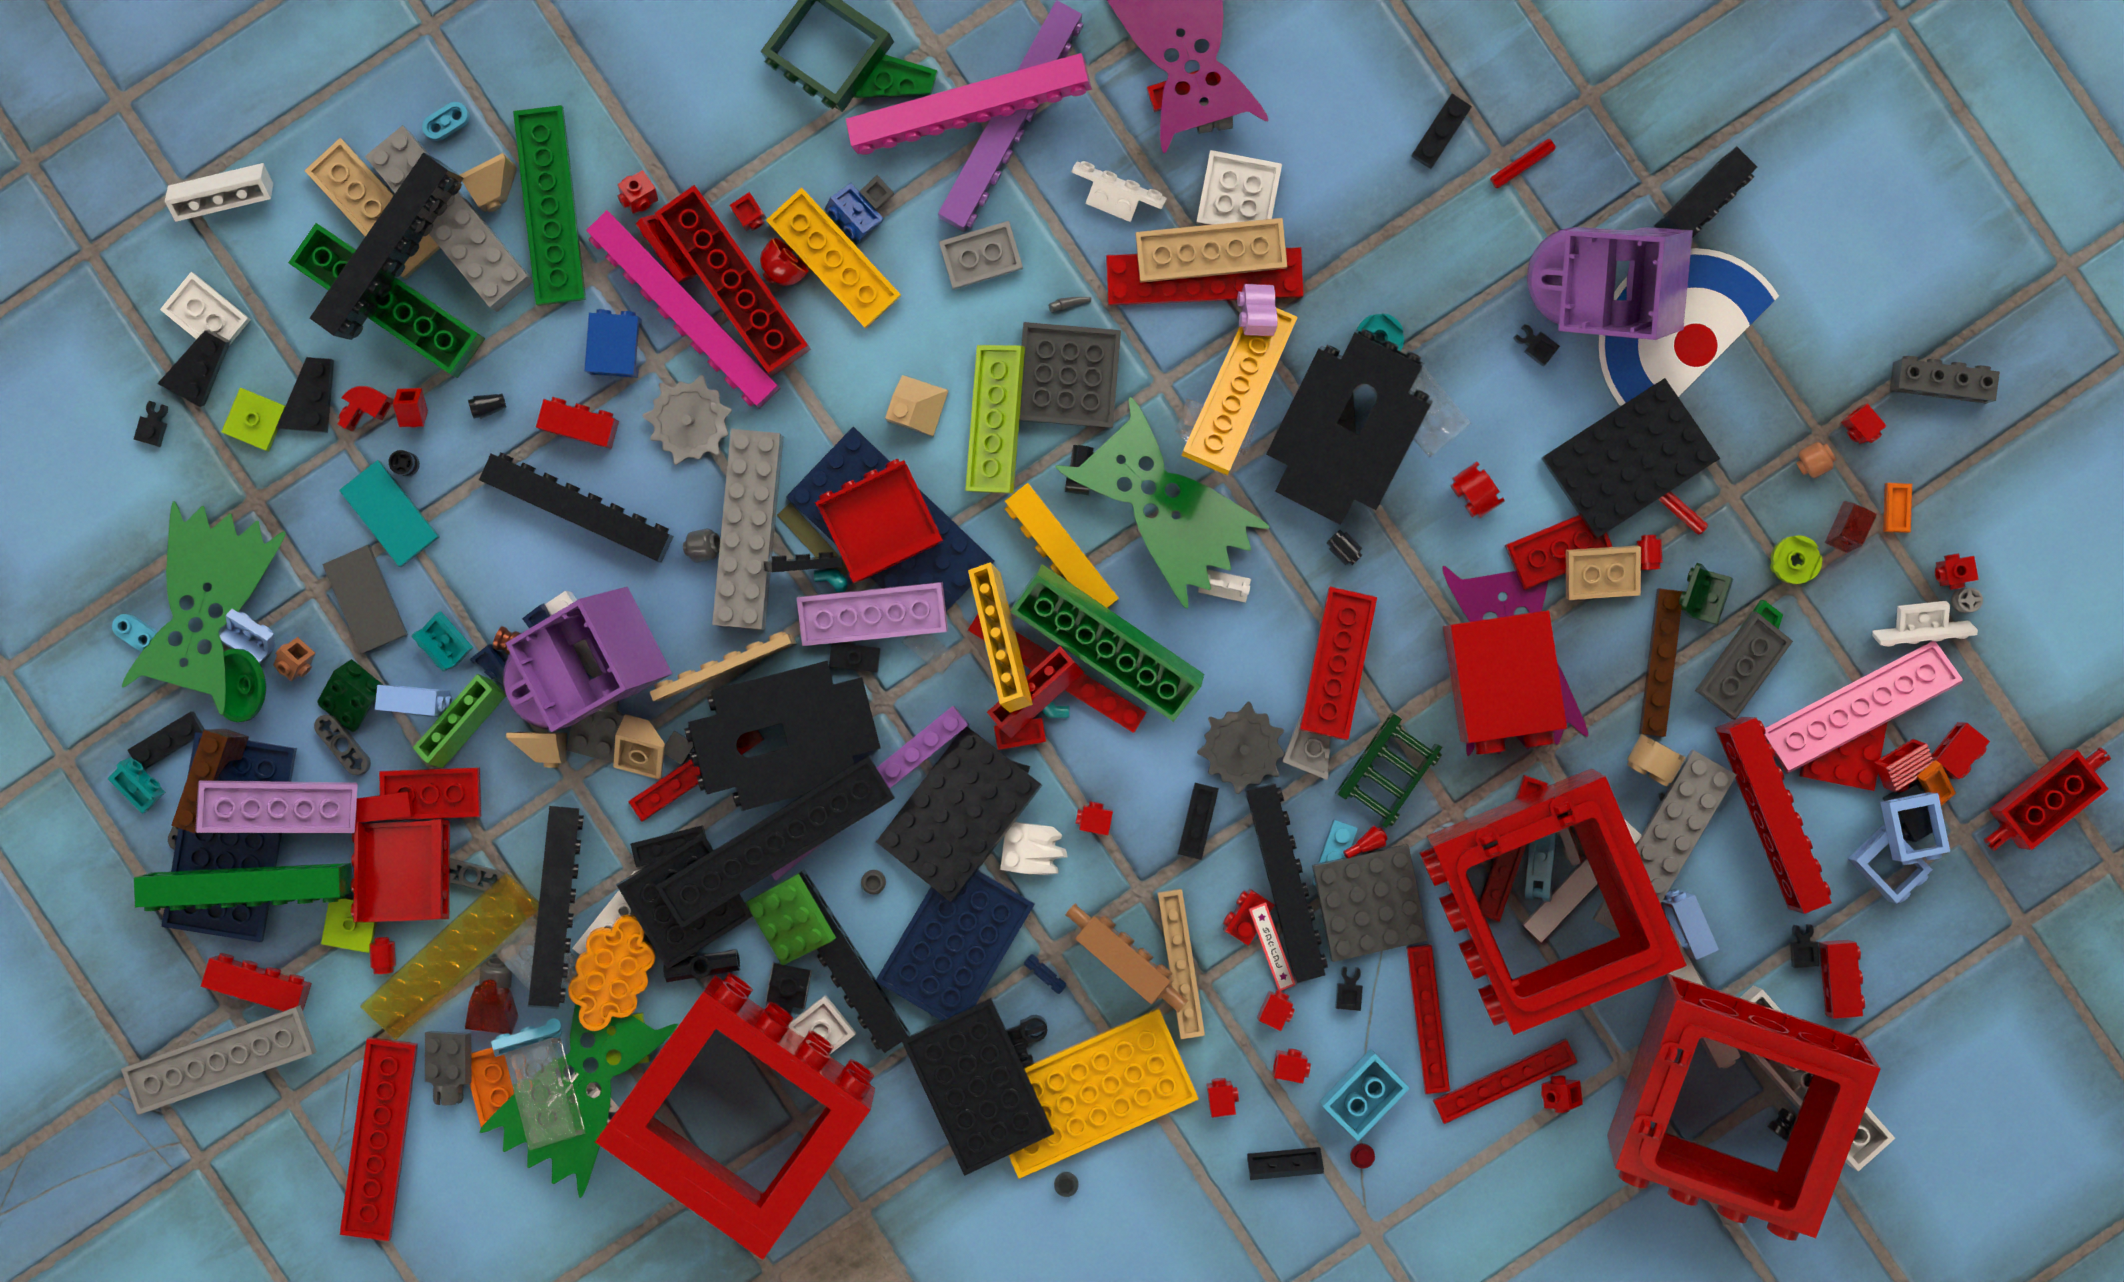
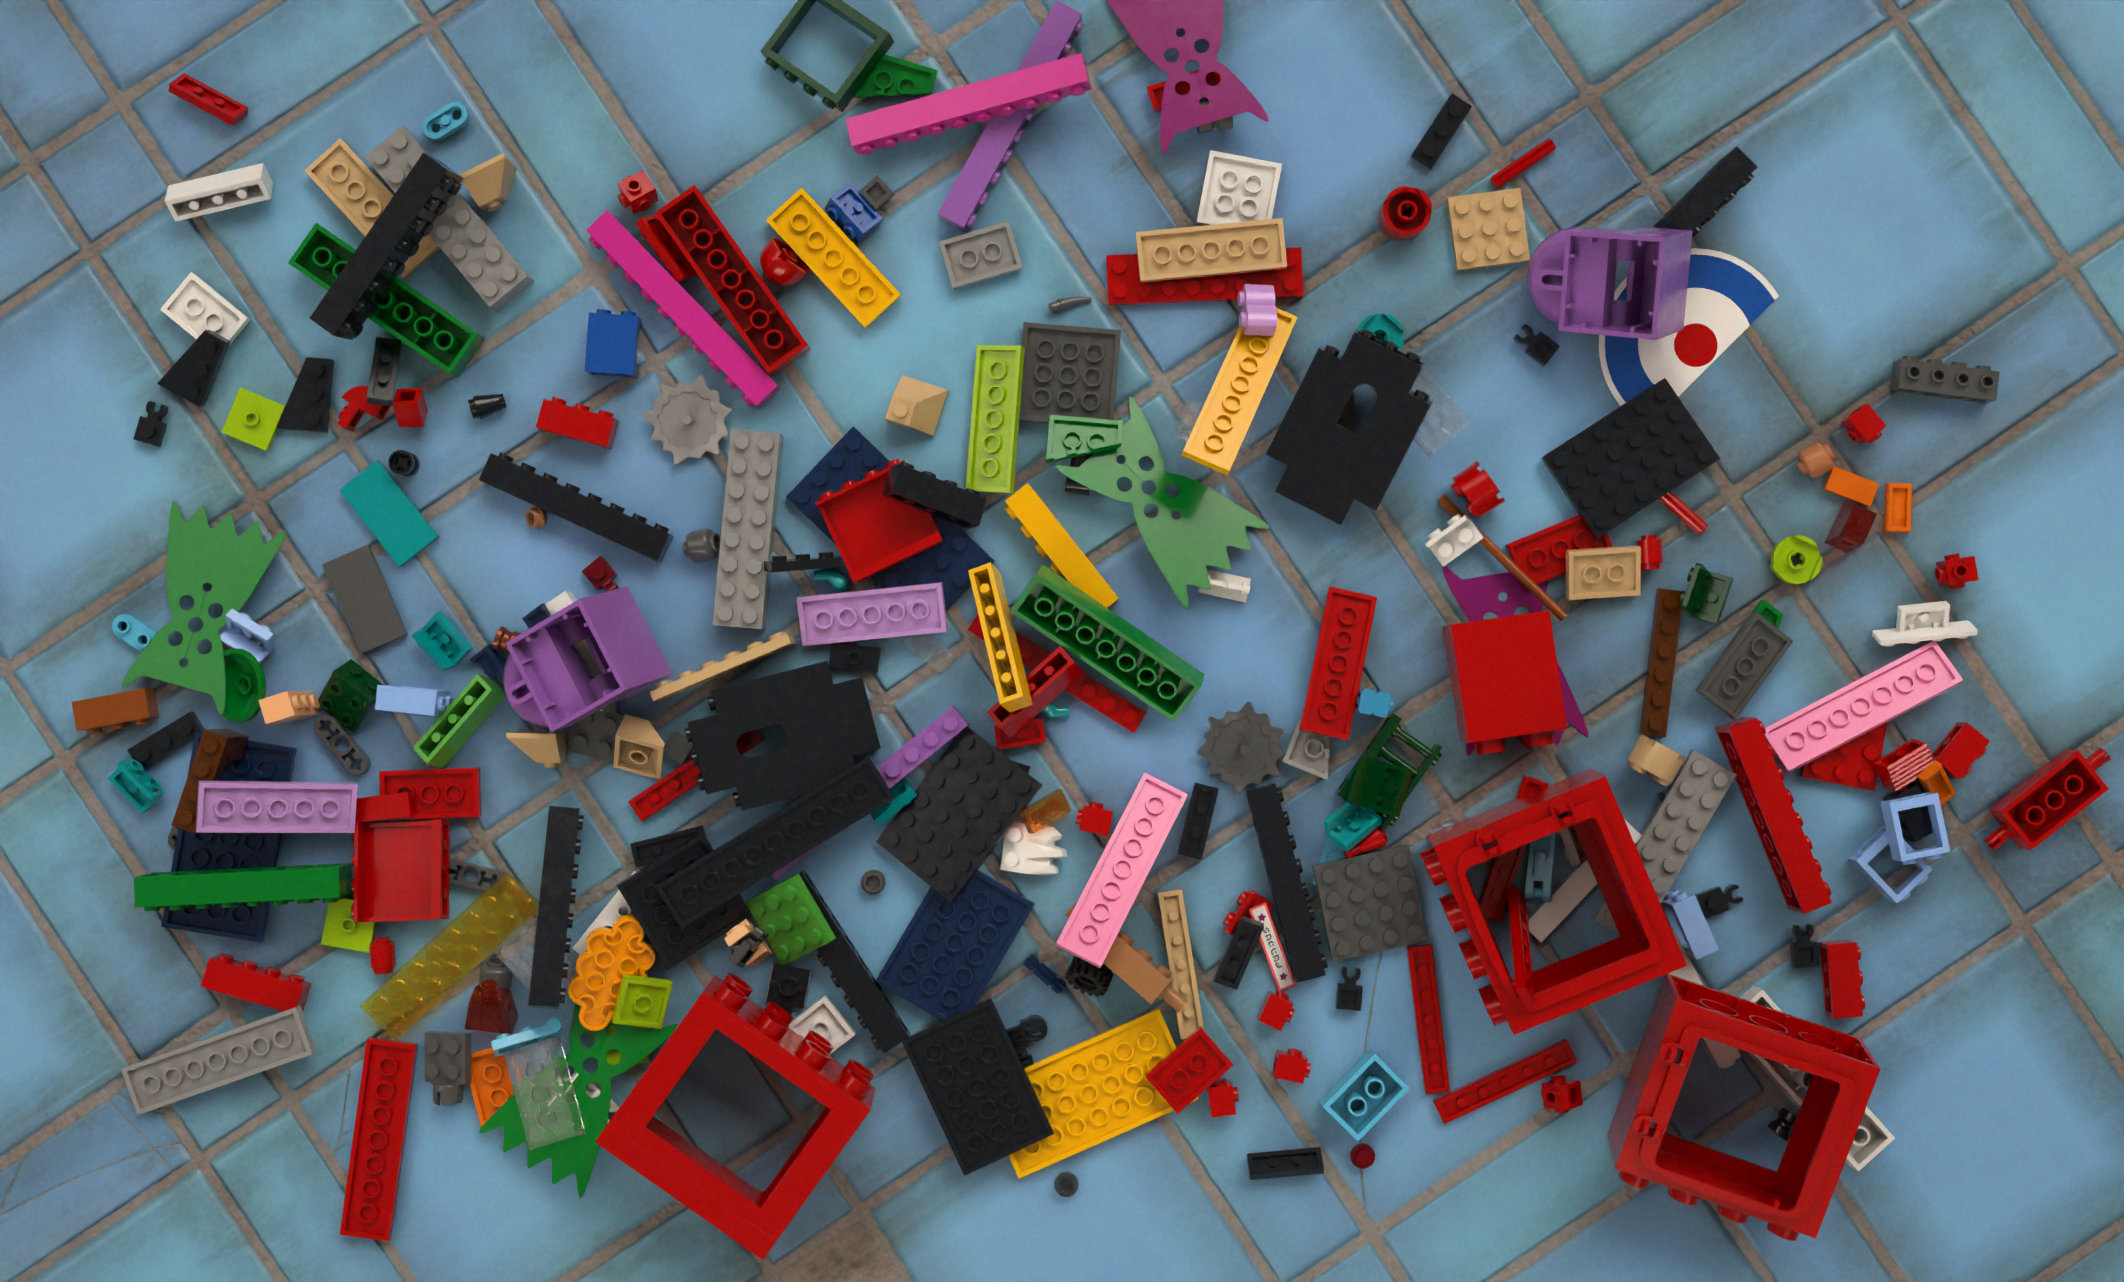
(115, 710): none -> dark orange brick
(208, 99): none -> red plate
(289, 707): none -> light nougat brick
(294, 659): nougat brick -> none
(384, 371): none -> black plate
(536, 517): none -> medium nougat plate
(549, 205): green plate -> none
(601, 574): none -> dark red plate
(642, 1001): none -> lime plate
(717, 963): black piece -> none
(742, 932): none -> light nougat brick
(745, 950): none -> black plate
(748, 212): red bracket -> none
(808, 534): olive sticker -> none
(903, 796): none -> teal plate
(934, 496): none -> black brick
(1045, 811): none -> clear orange plate
(1081, 436): none -> wing
(1089, 977): none -> black tyre
(1115, 194): white bracket -> none
(1121, 870): none -> bright pink plate
(1189, 1070): none -> red plate
(1238, 952): none -> black plate
(1344, 547): black brick -> none
(1350, 825): none -> teal bracket
(1374, 703): none -> dark azure brick
(1379, 786): none -> dark green bracket
(1410, 200): none -> red brick
(1454, 539): none -> white bracket
(1488, 229): none -> tan plate
(1509, 565): none -> dark orange piece
(1521, 946): none -> red tile
(1715, 901): none -> black plate
(1850, 486): none -> orange tile
(1973, 600): light grey wheel -> none

